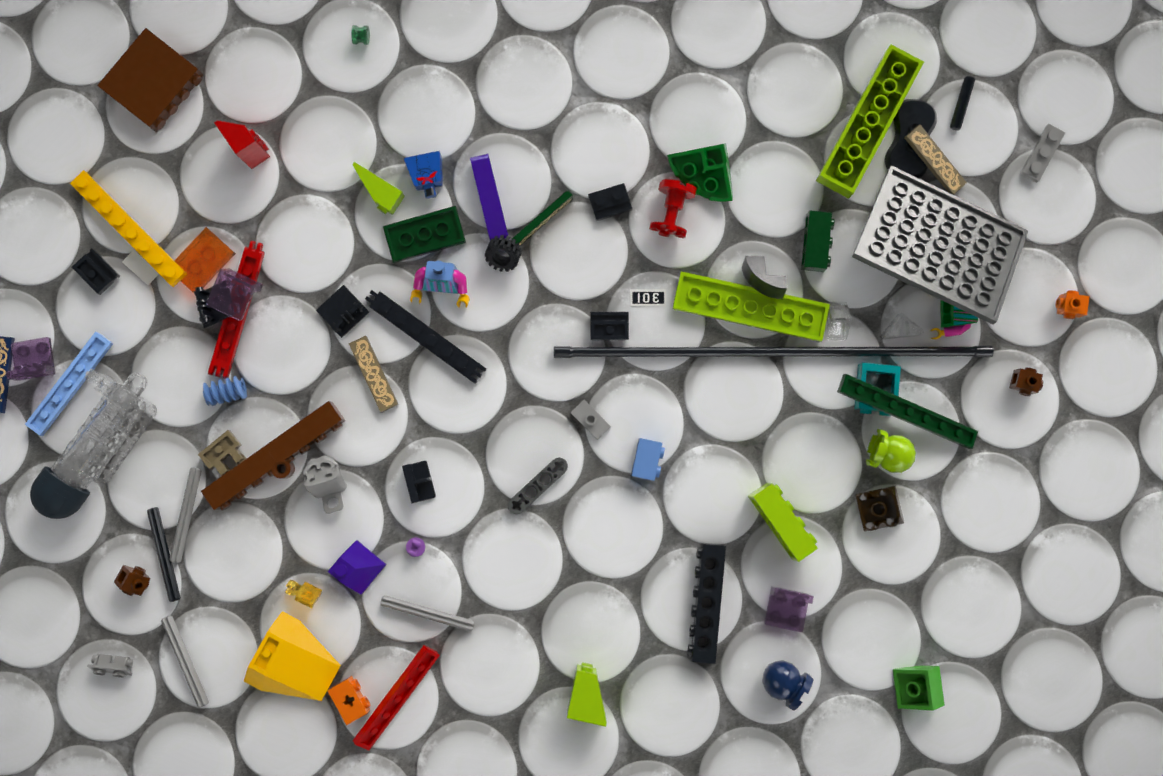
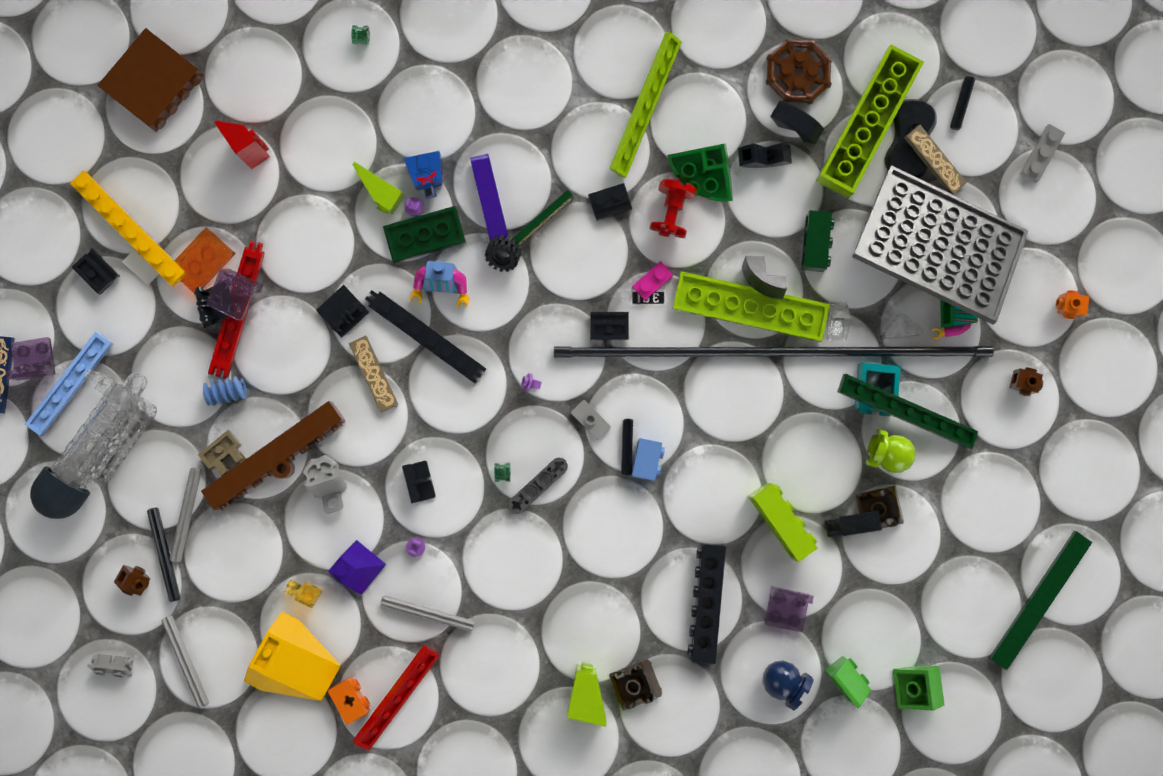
(414, 206): none -> medium lavender plate
(502, 472): none -> clear green wheel
(528, 382): none -> medium lavender plate
(627, 444): none -> black axle
(636, 685): none -> dark brown slope
(645, 104): none -> lime plate
(652, 281): none -> dark pink plate
(763, 157): none -> black brick
(797, 120): none -> black brick
(803, 61): none -> reddish brown plate
(849, 681): none -> bright green slope
(856, 524): none -> black hinge
(1040, 600): none -> dark green tile

